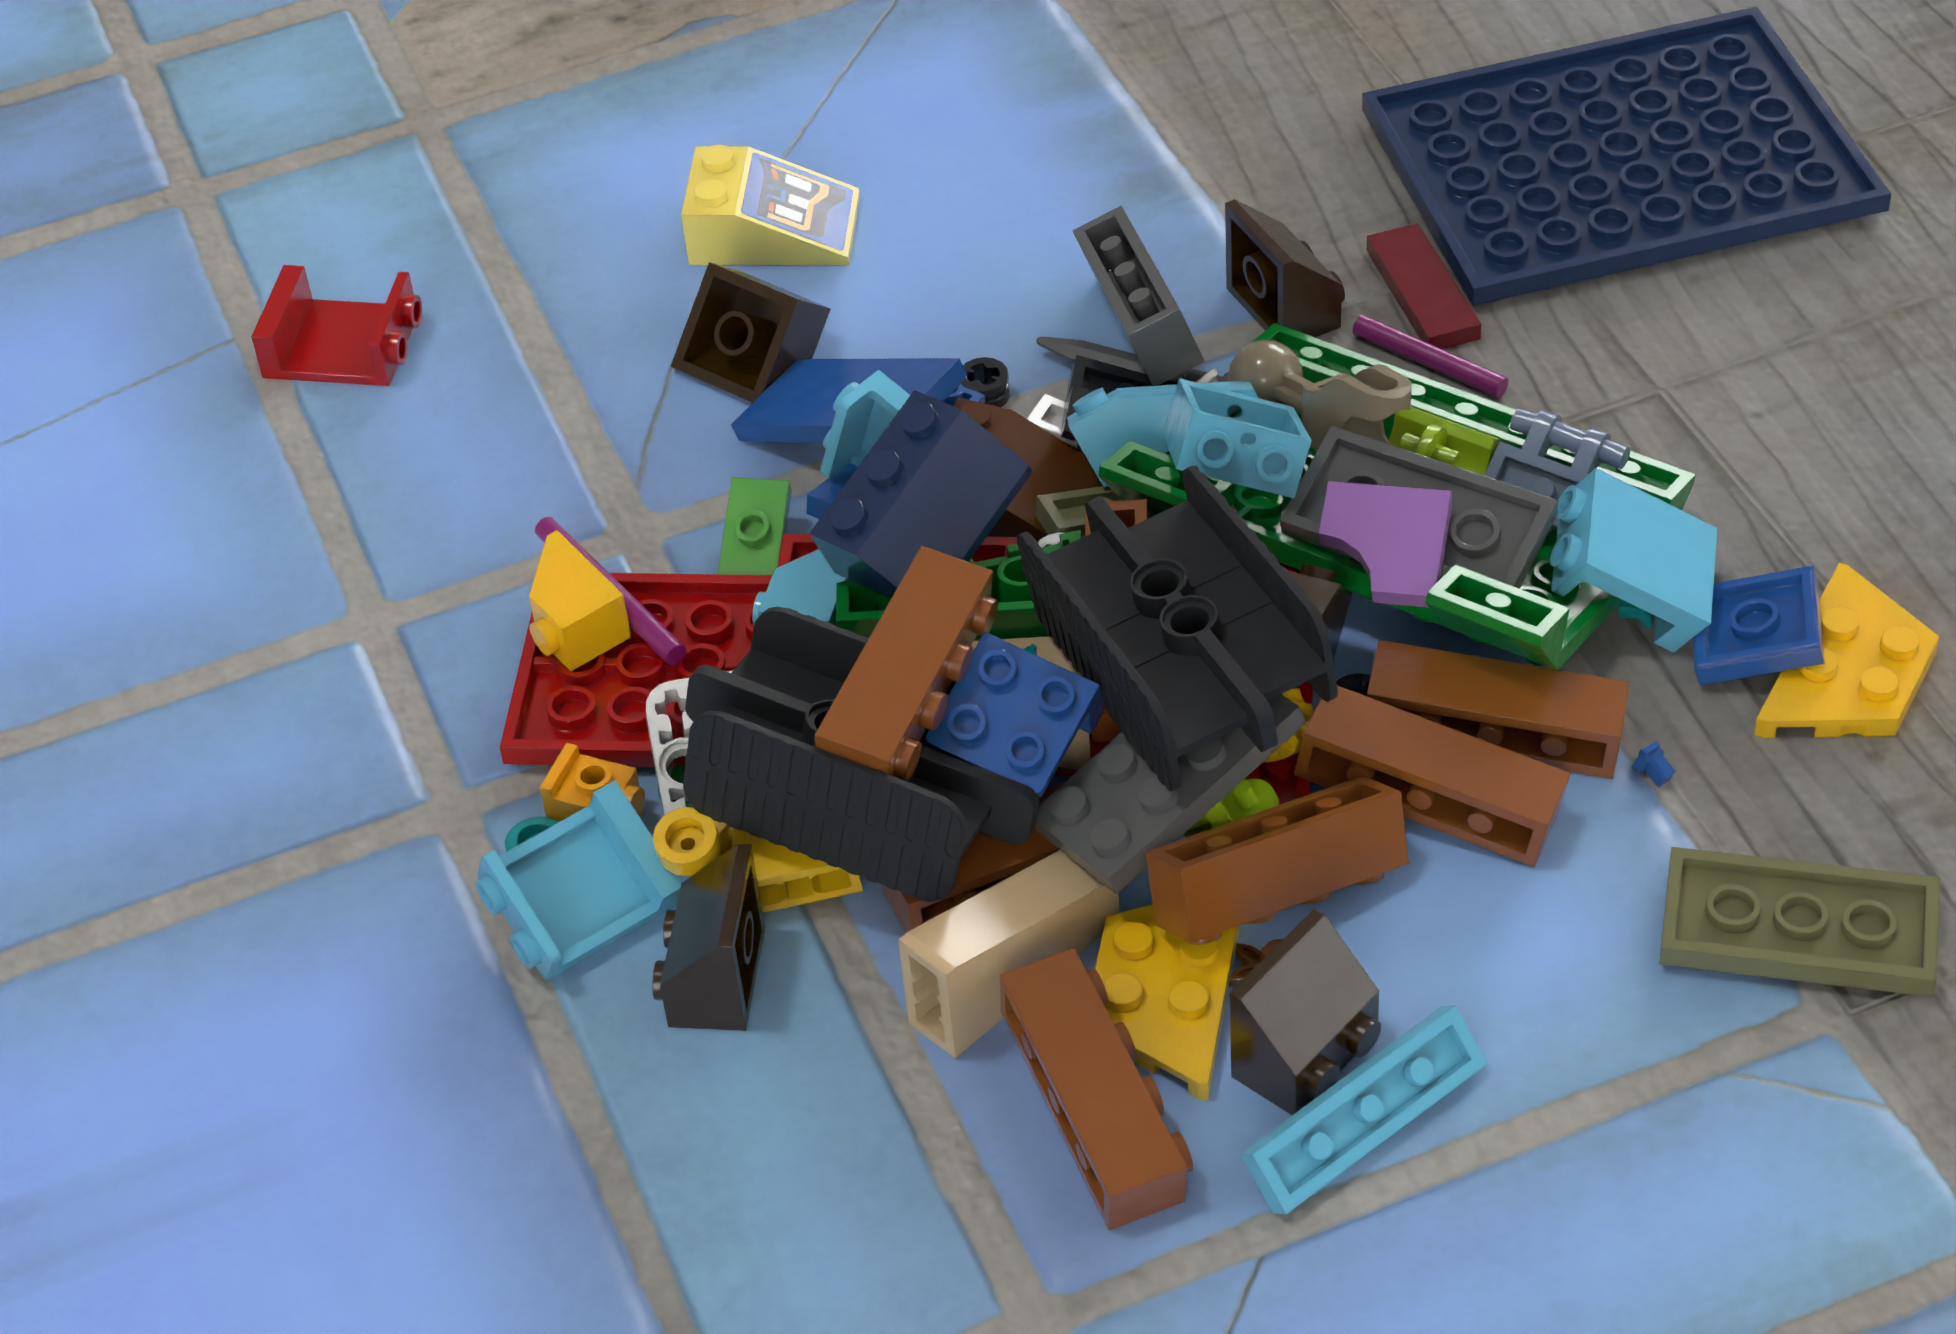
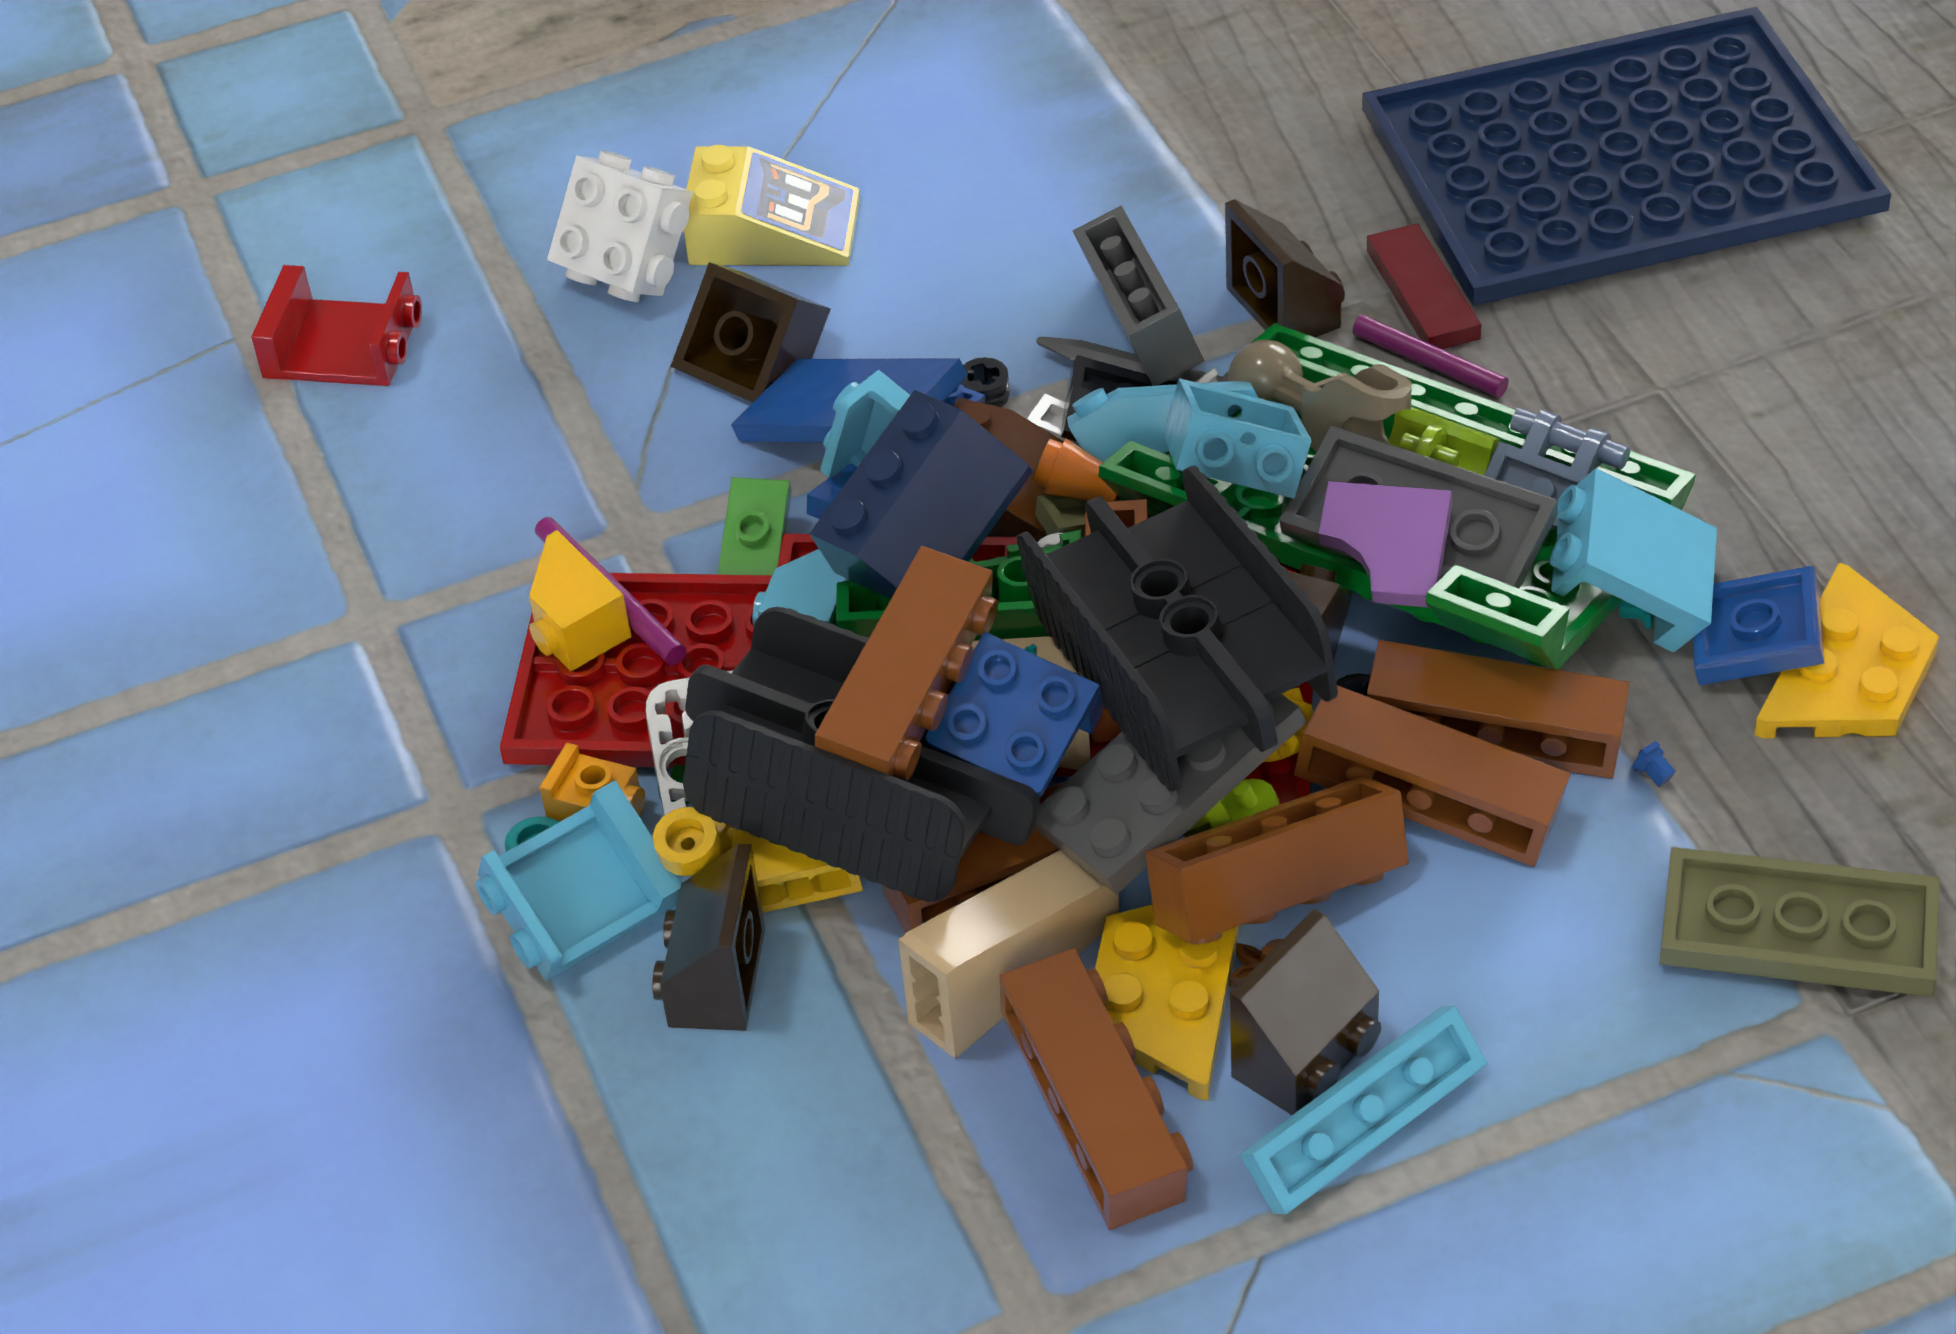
(620, 226): none -> white brick
(1071, 473): none -> orange cone

